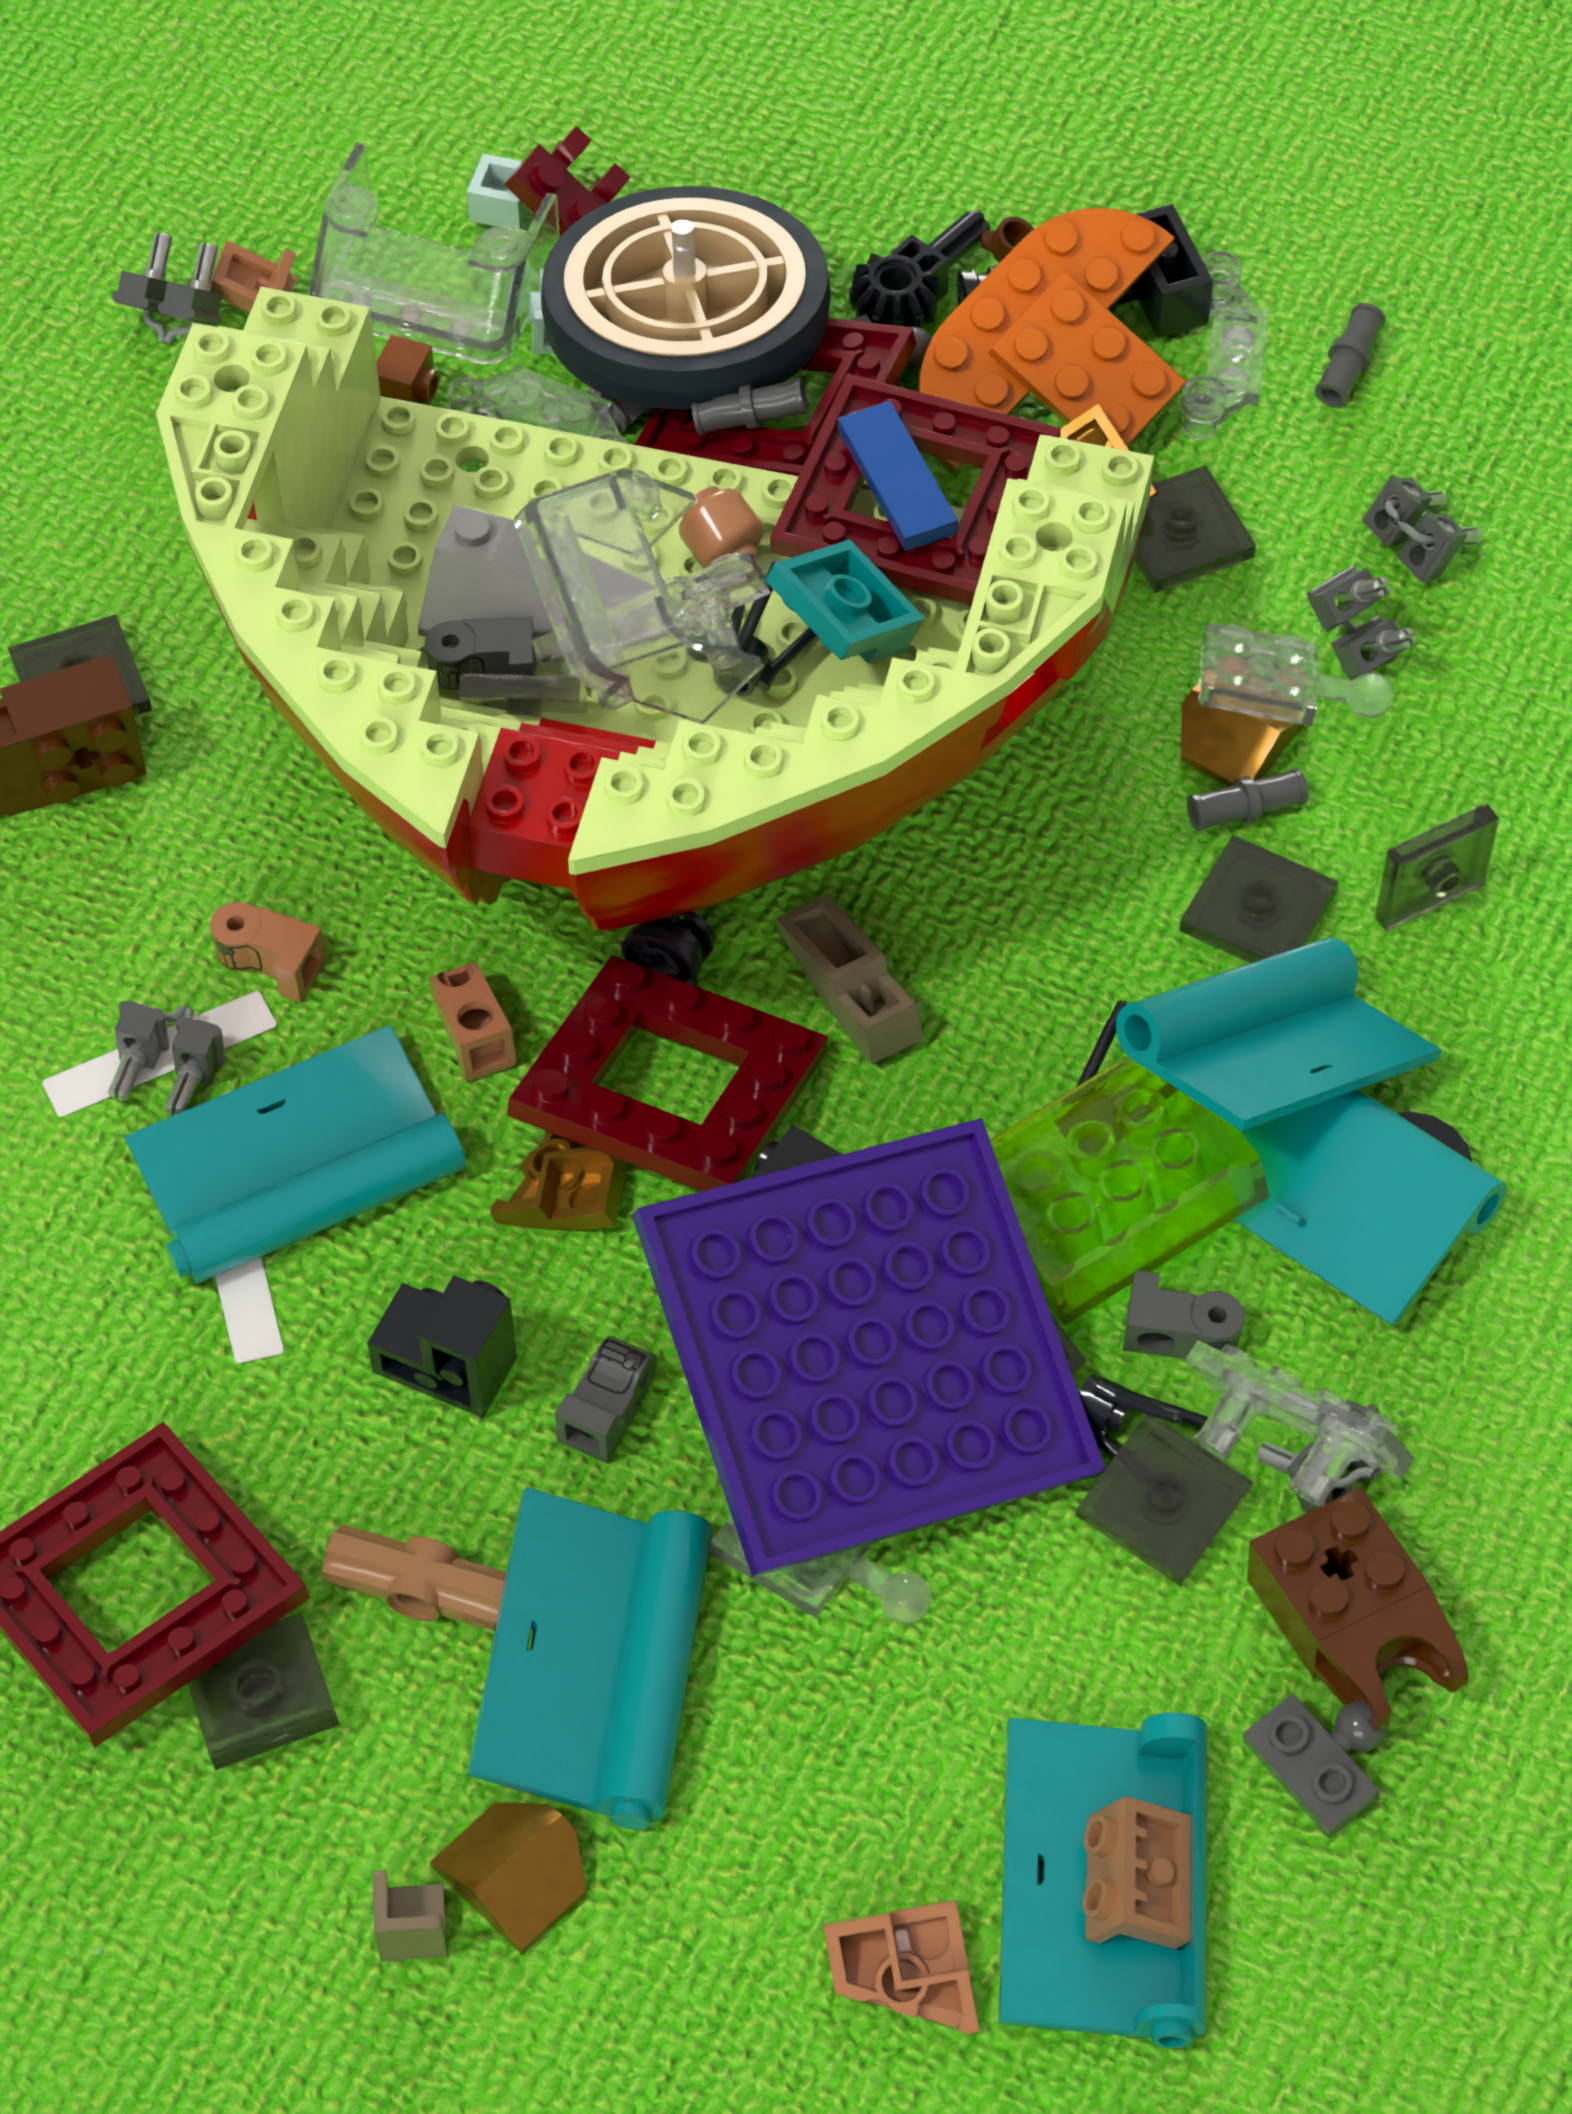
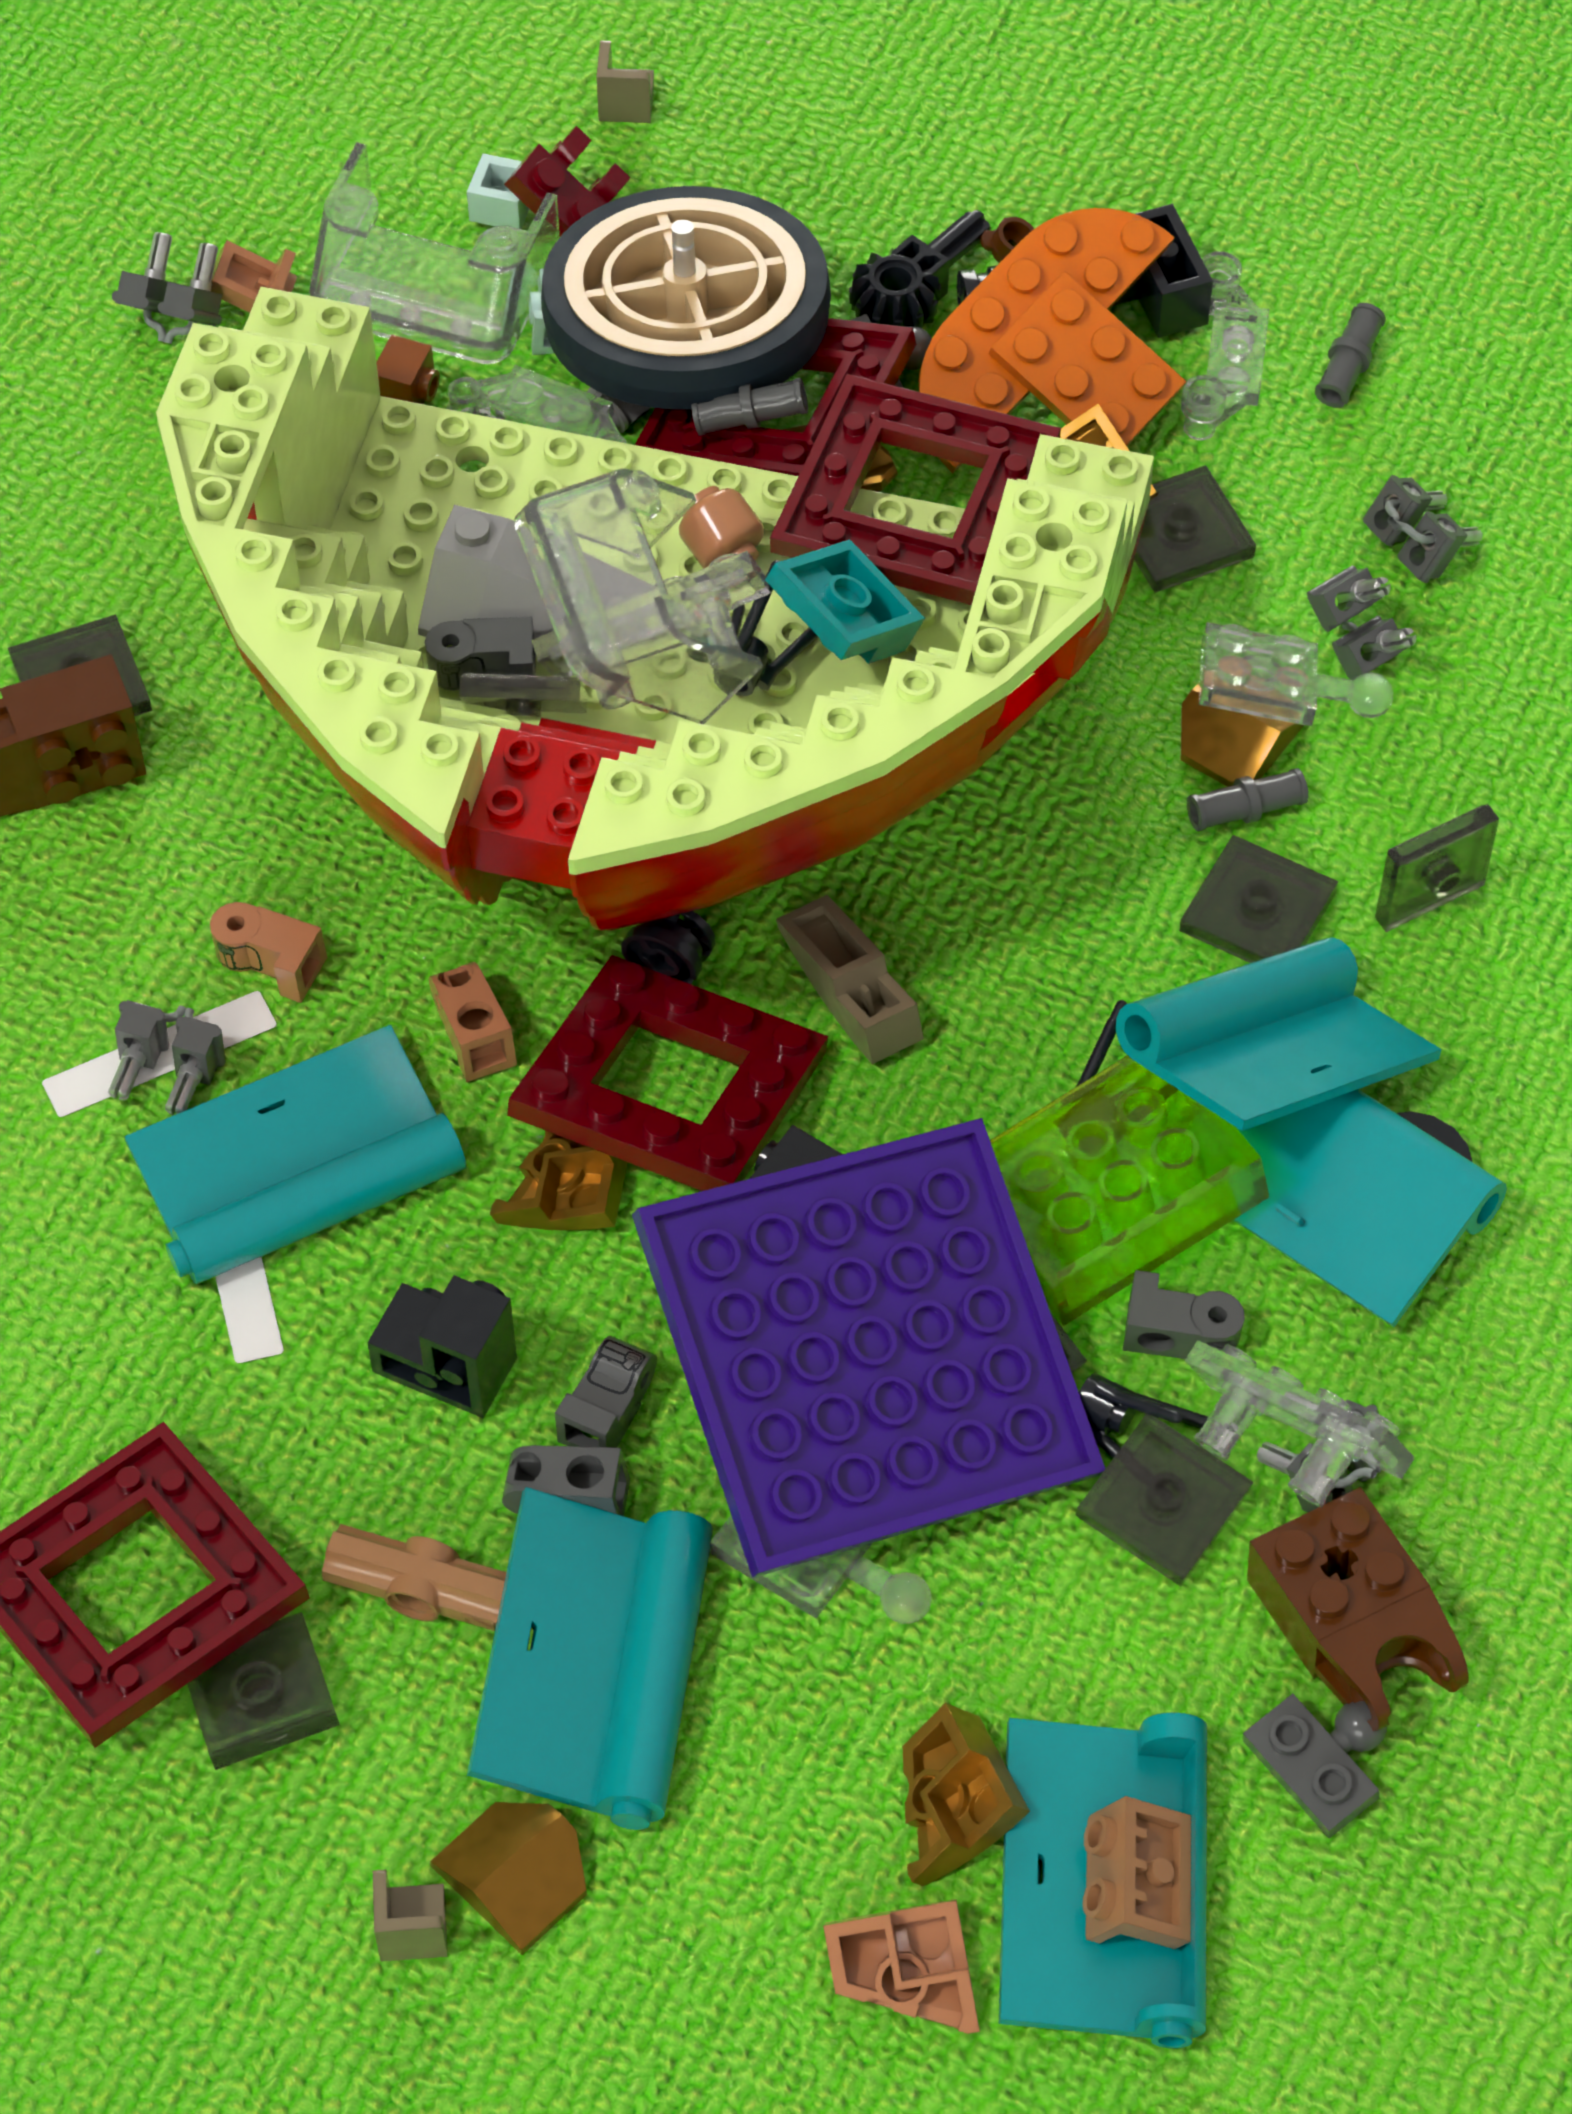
(575, 1473): none -> dark grey leg
(623, 93): none -> dark tan panel
(897, 476): blue tile -> none
(956, 1793): none -> pearl gold slope

